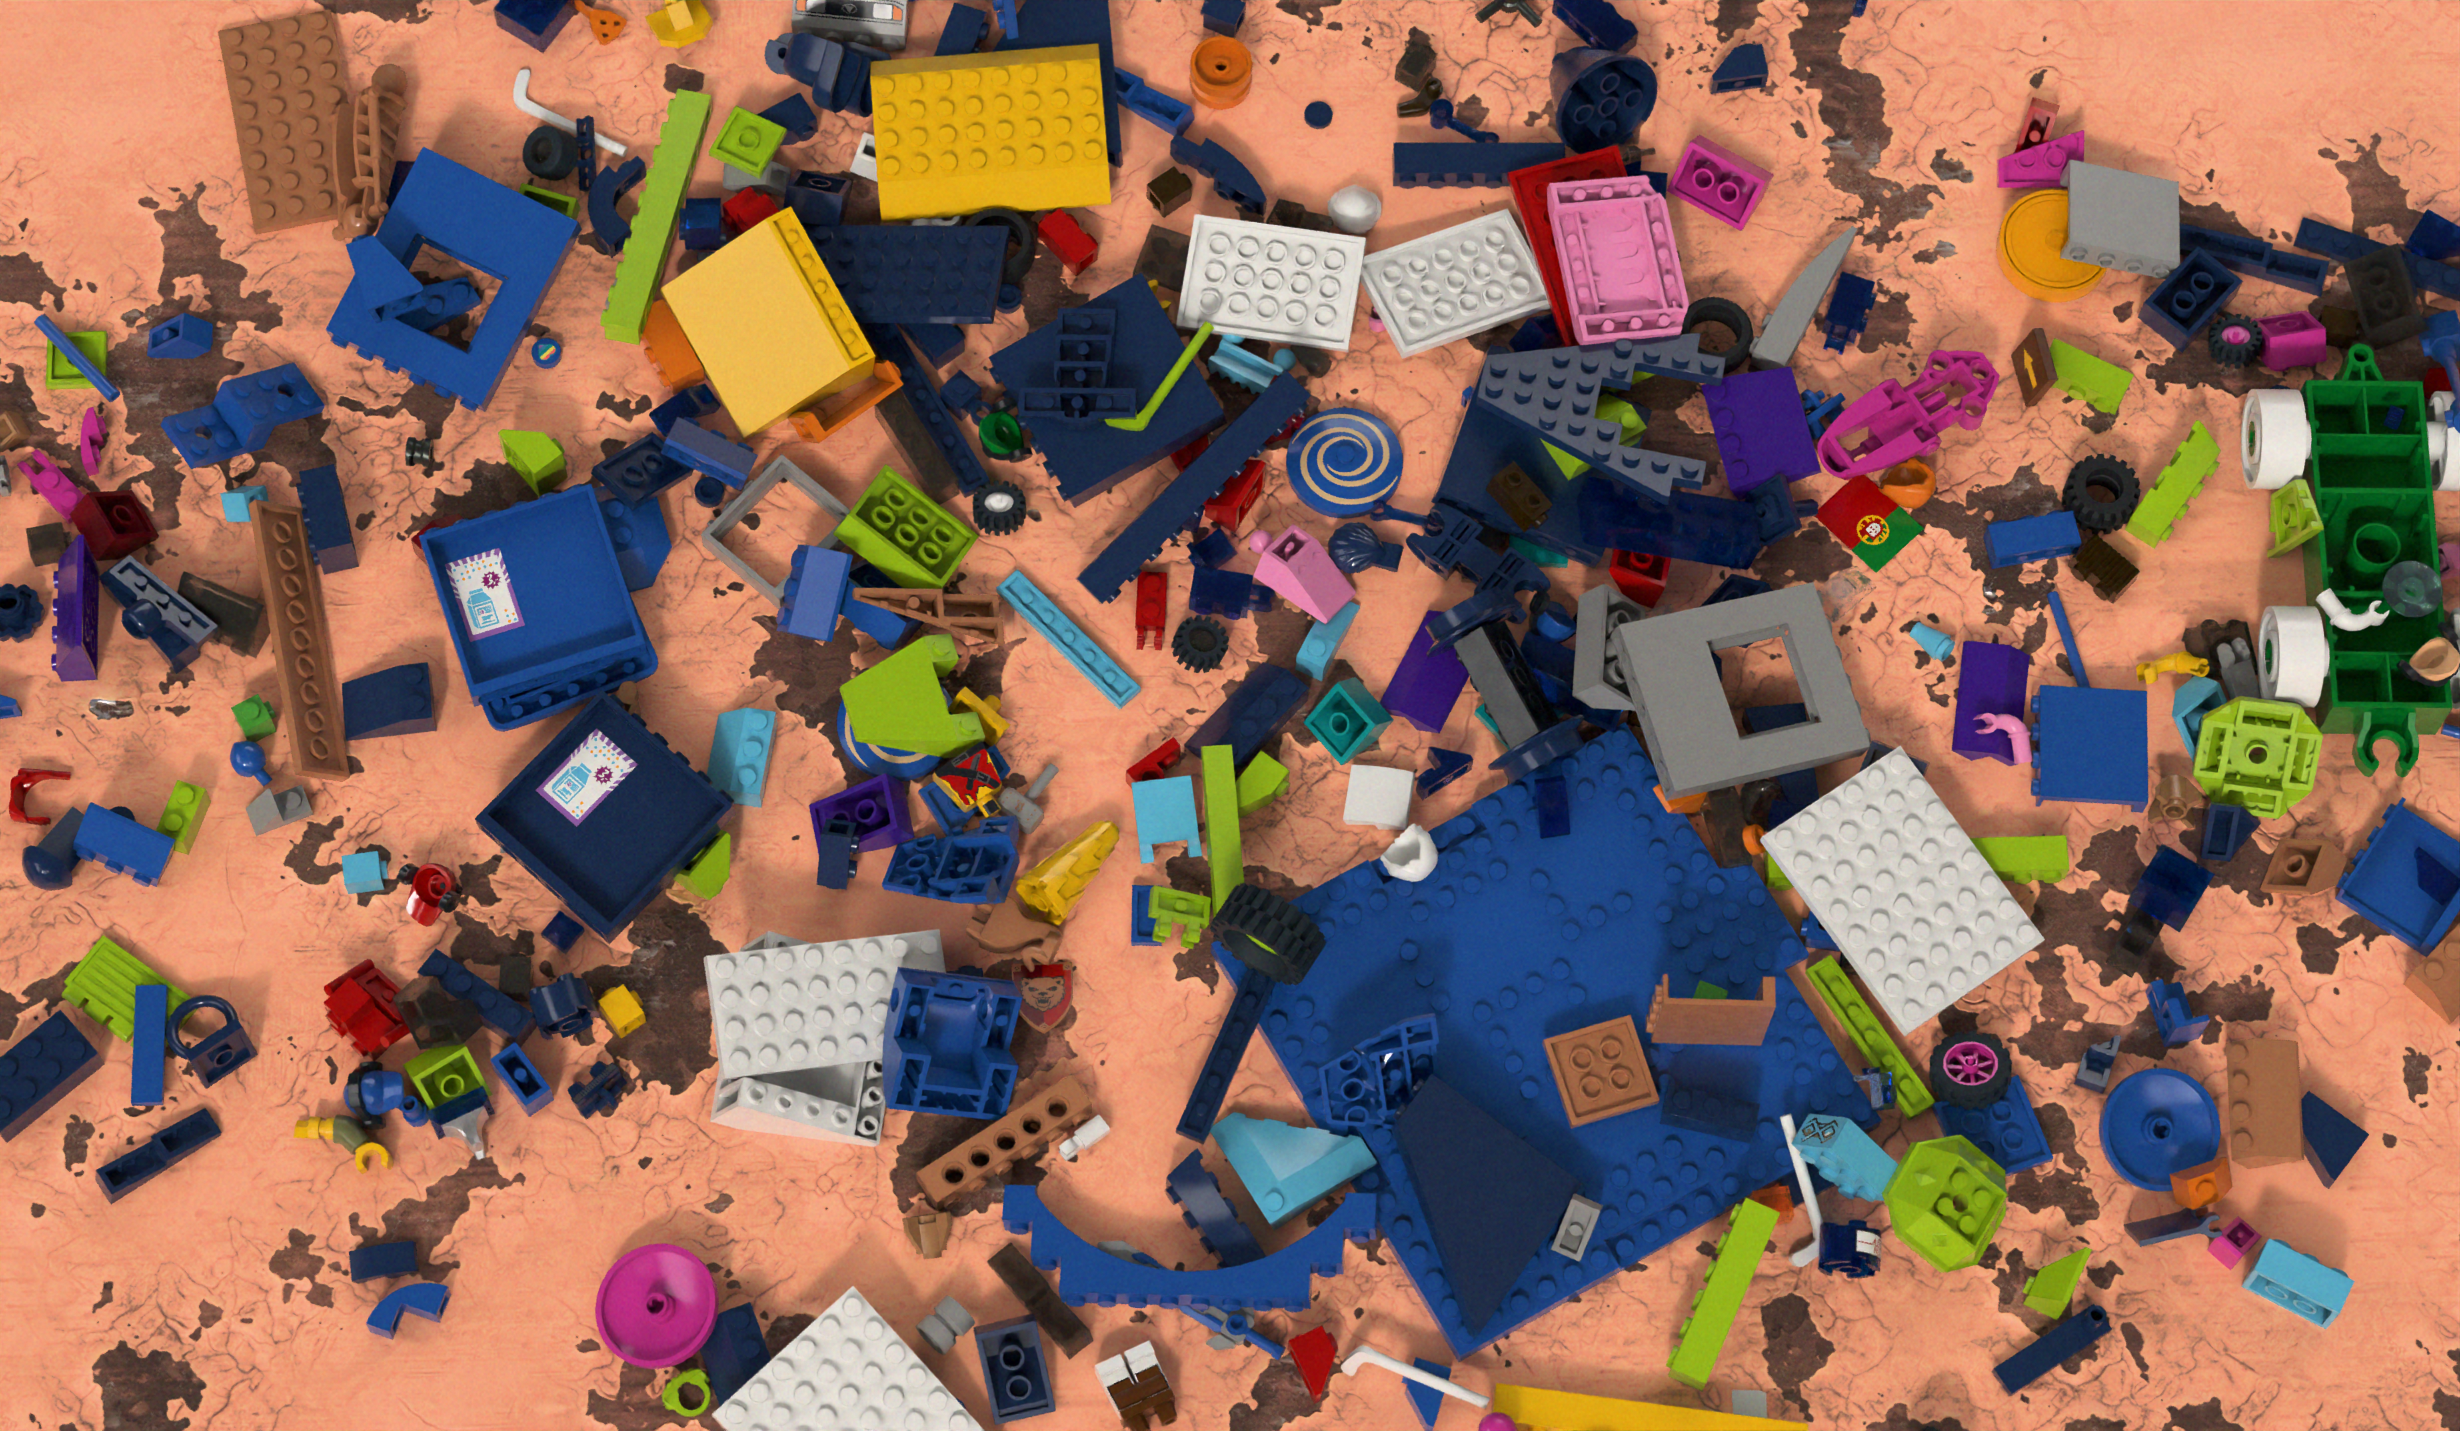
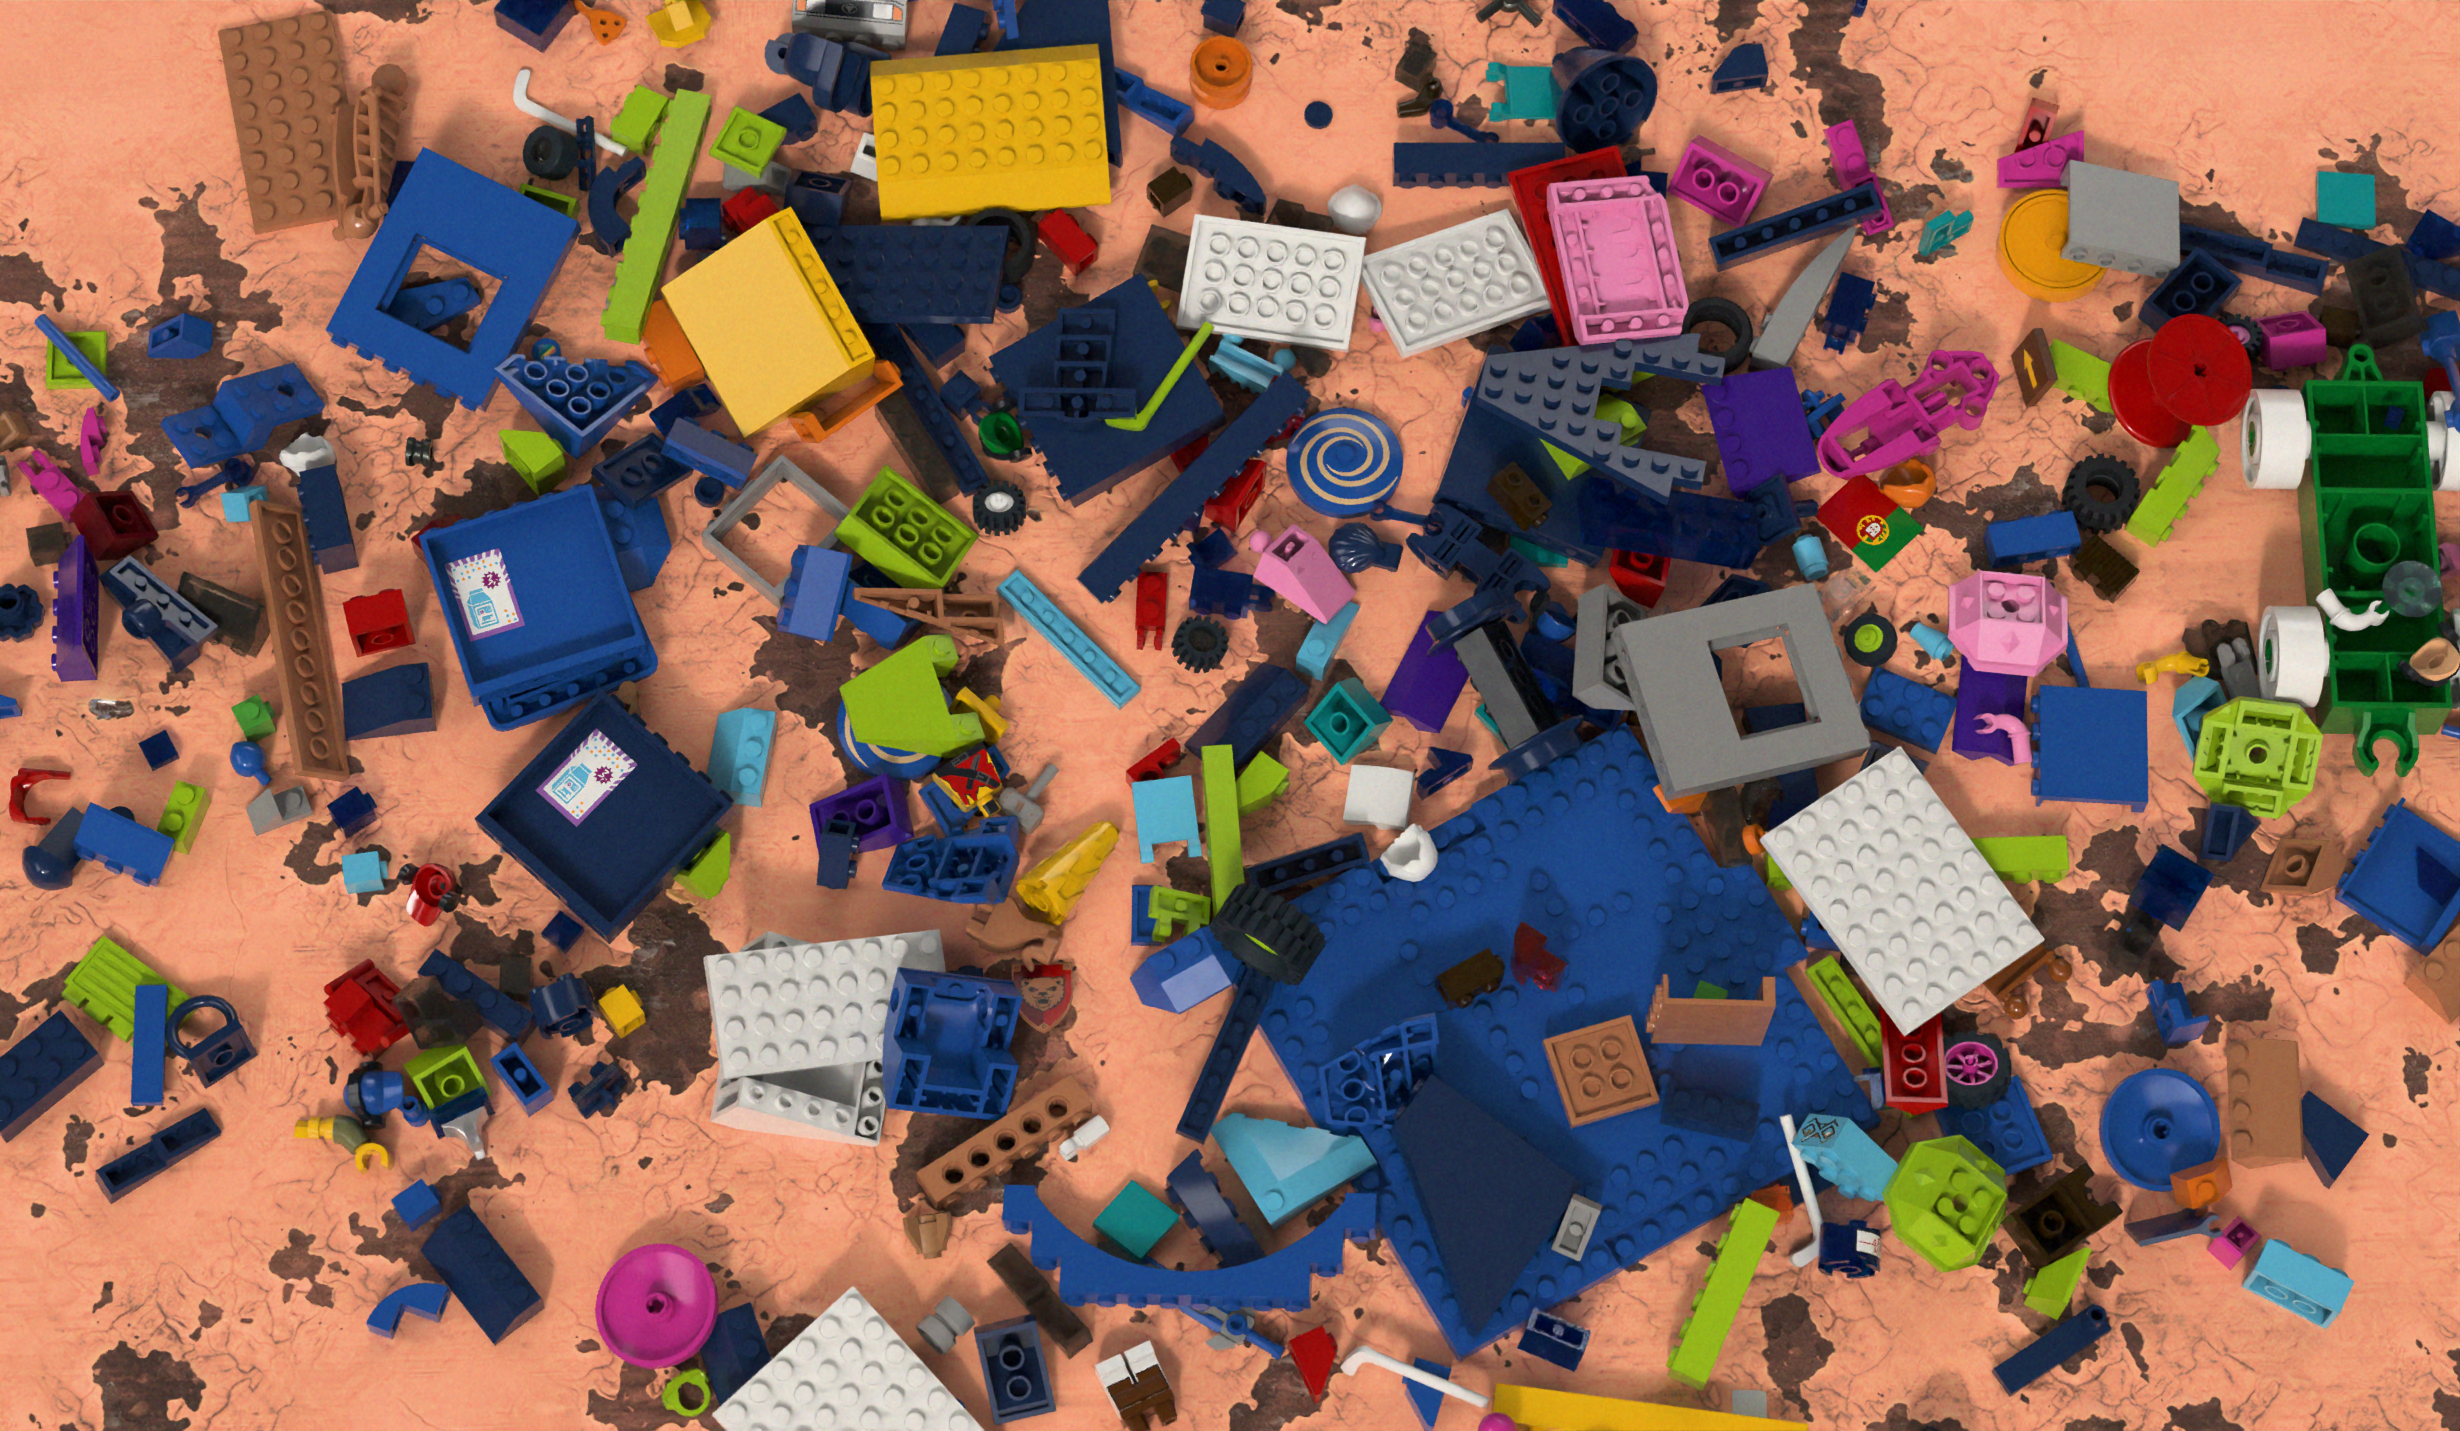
(159, 750): none -> clear blue tile
(235, 471): none -> clear blue brick
(308, 453): none -> white hair
(353, 811): none -> clear blue brick
(378, 622): none -> red brick
(383, 1260): dark blue slope -> none
(384, 281): blue slope -> none
(417, 1204): none -> blue brick
(481, 1275): none -> dark blue slope
(575, 400): none -> blue slope
(639, 119): none -> lime brick
(1136, 1221): none -> teal tile
(1185, 973): none -> blue wedge
(1308, 863): none -> dark blue brick
(1470, 979): none -> dark brown brick
(1525, 92): none -> teal flag
(1531, 960): none -> clear red brick
(1551, 806): clear blue slope -> none
(1554, 1339): none -> clear blue brick
(1794, 227): none -> dark blue brick
(1810, 557): none -> medium azure brick
(1853, 169): none -> dark pink slope
(1870, 640): none -> black wheel
(1906, 710): none -> blue plate
(1913, 1066): none -> red slope
(1944, 230): none -> teal tile
(2007, 622): none -> bright pink piece
(2014, 976): none -> dark orange gear
(2067, 1215): none -> dark brown brick
(2097, 1065): dark blue slope -> none
(2174, 800): medium nougat brick -> none
(2179, 379): none -> red piece
(2292, 517): lime wing -> none
(2345, 200): none -> teal tile

